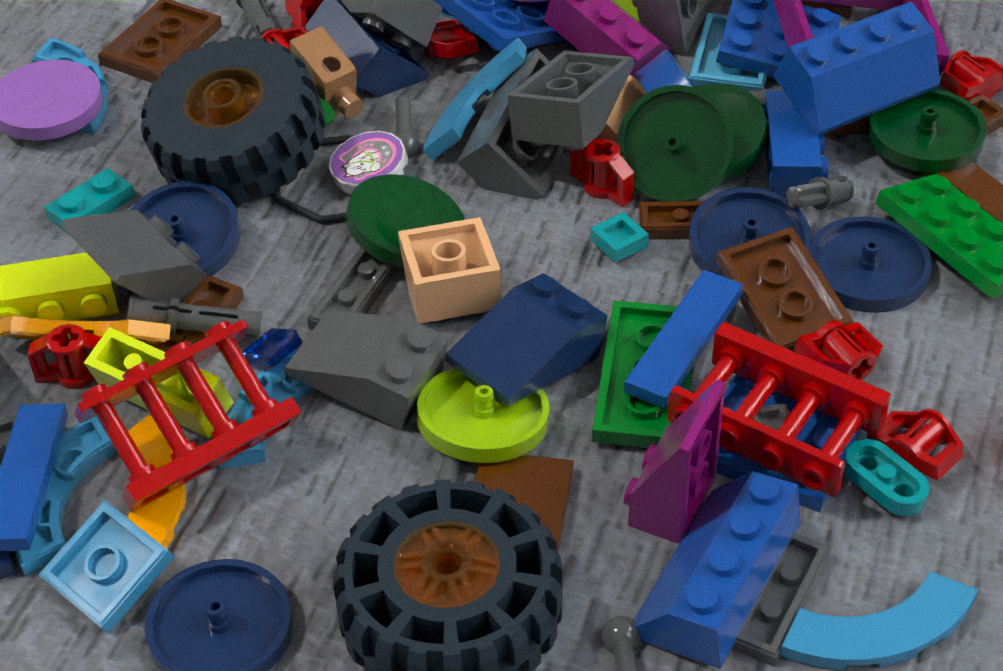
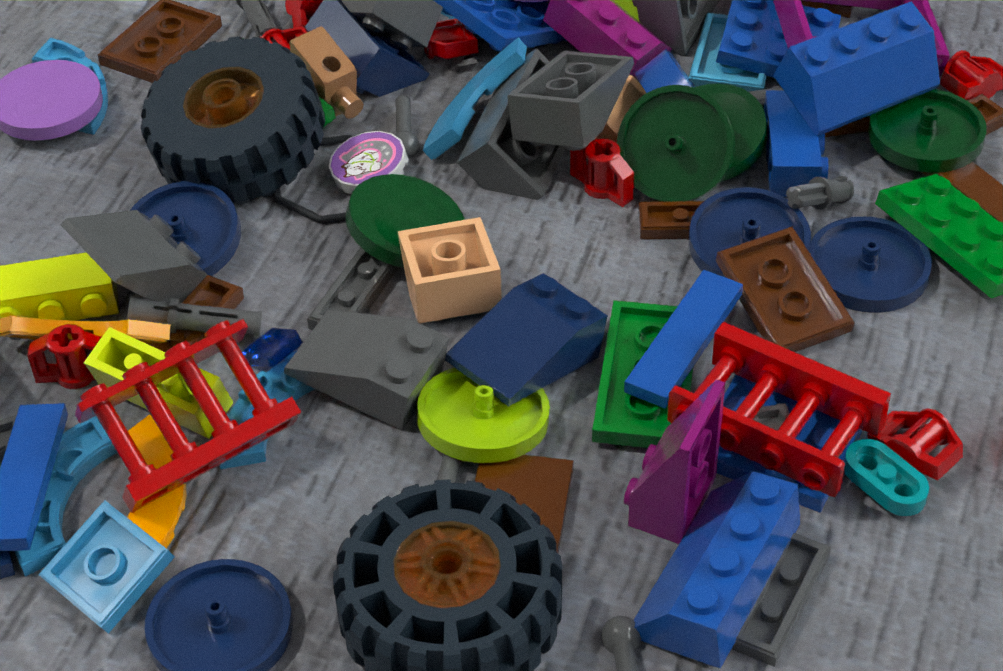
(93, 197): teal plate -> none
(619, 237): teal plate -> none
(842, 347): red piece -> none
(881, 637): dark azure tile -> none

